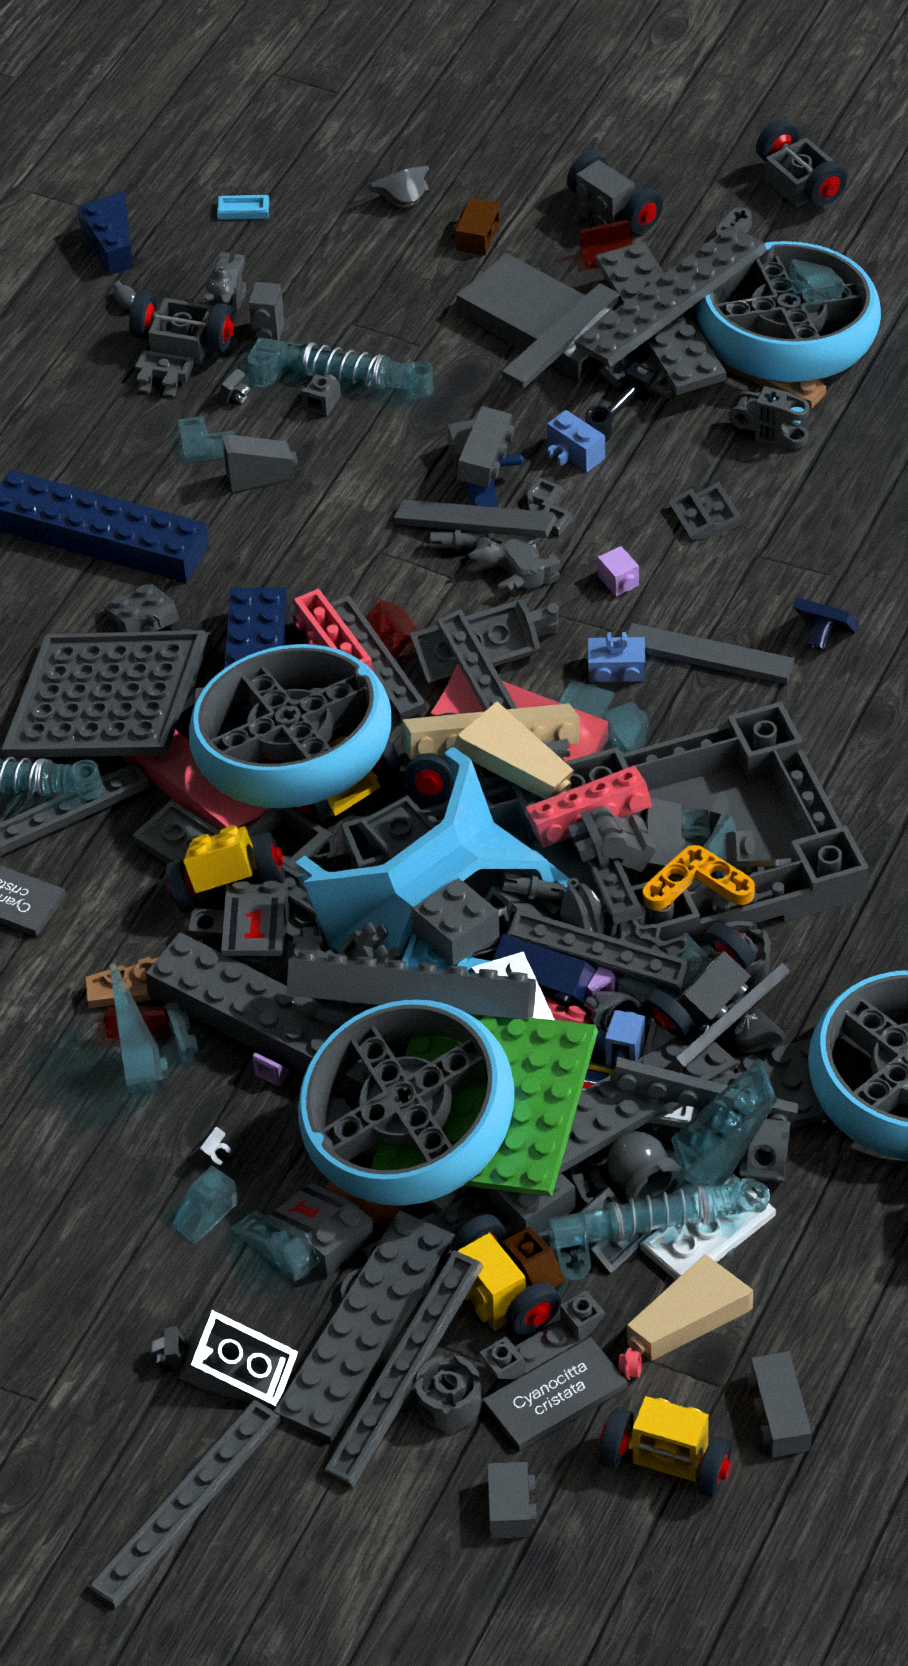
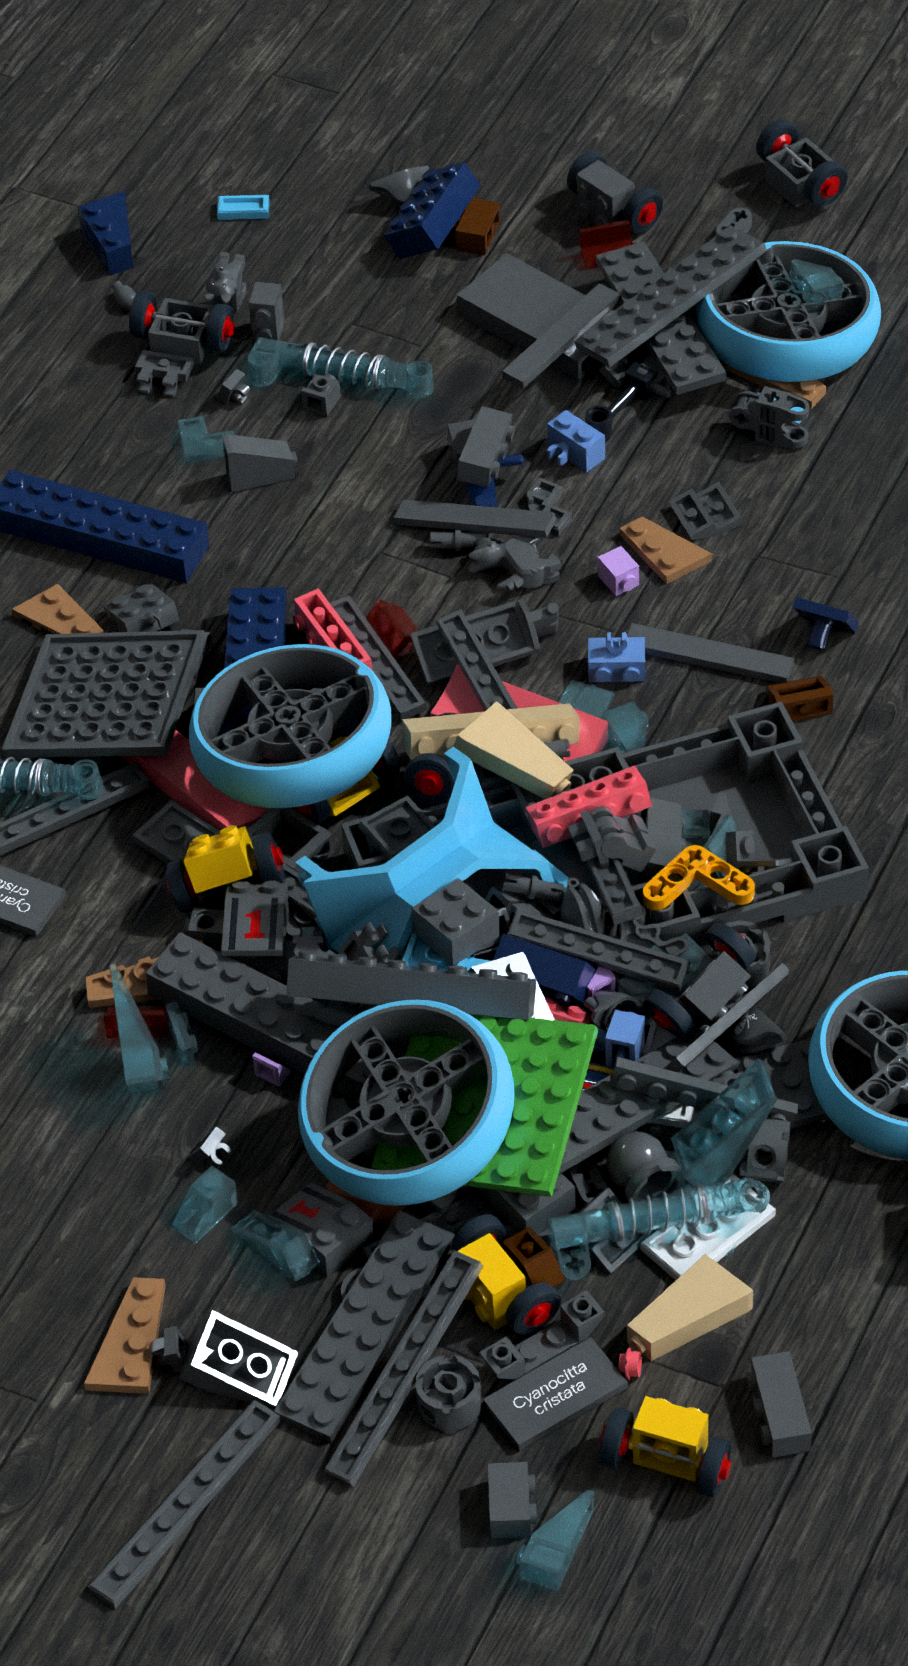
(56, 613): none -> medium nougat wing
(125, 1354): none -> medium nougat wing
(432, 210): none -> dark blue brick
(555, 1543): none -> clear light blue slope
(663, 550): none -> medium nougat wing
(805, 703): none -> reddish brown tile

